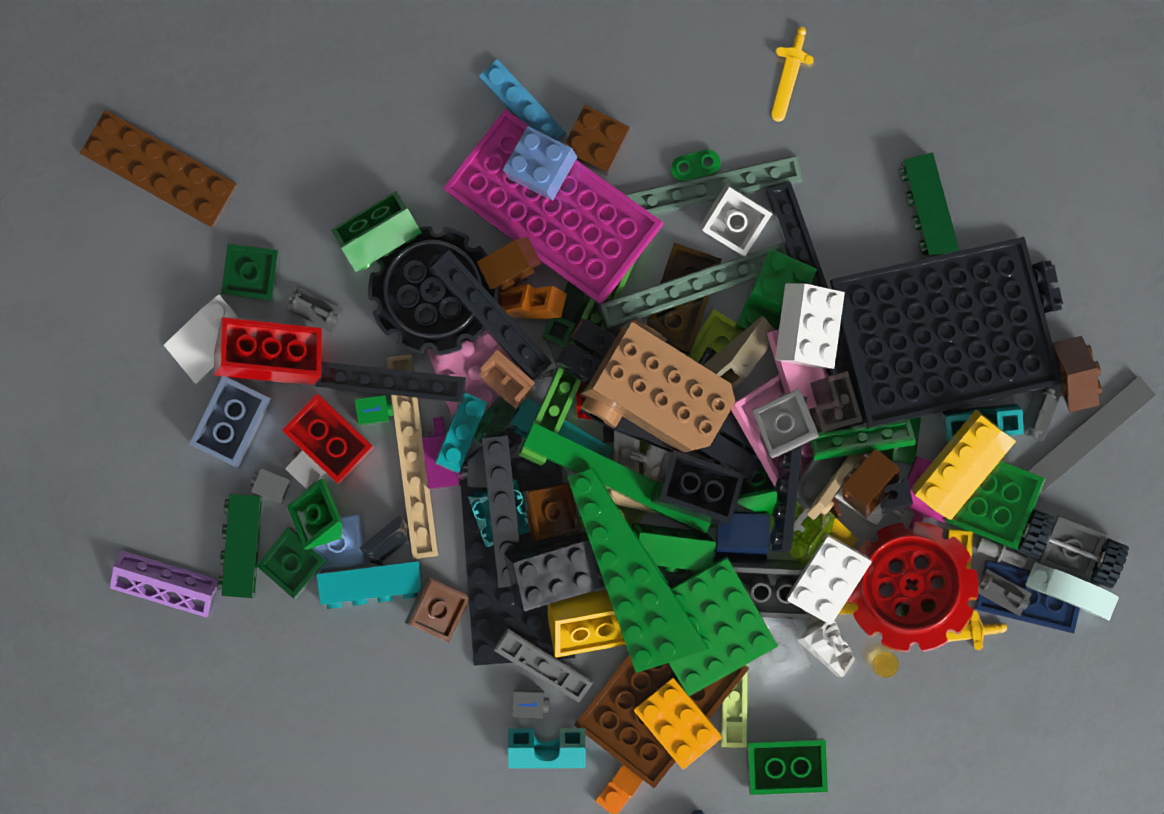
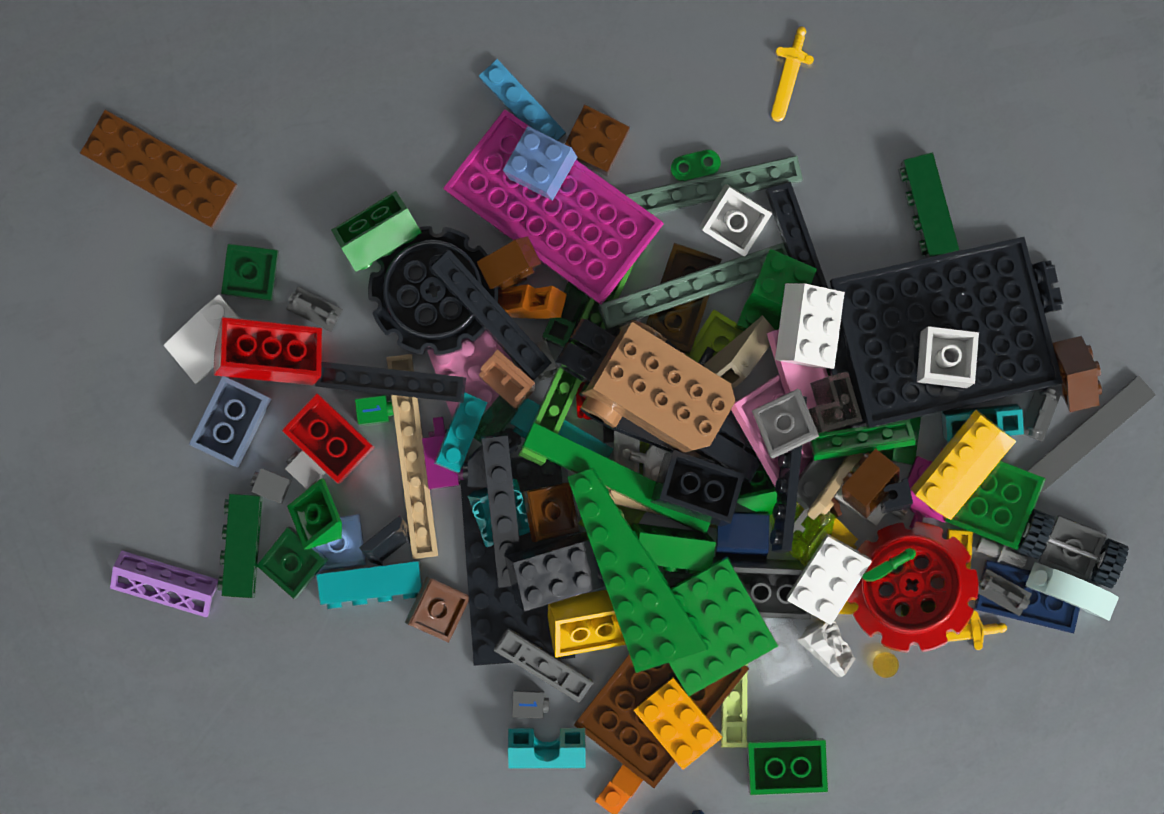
(888, 566): none -> green piece
(947, 357): none -> white brick

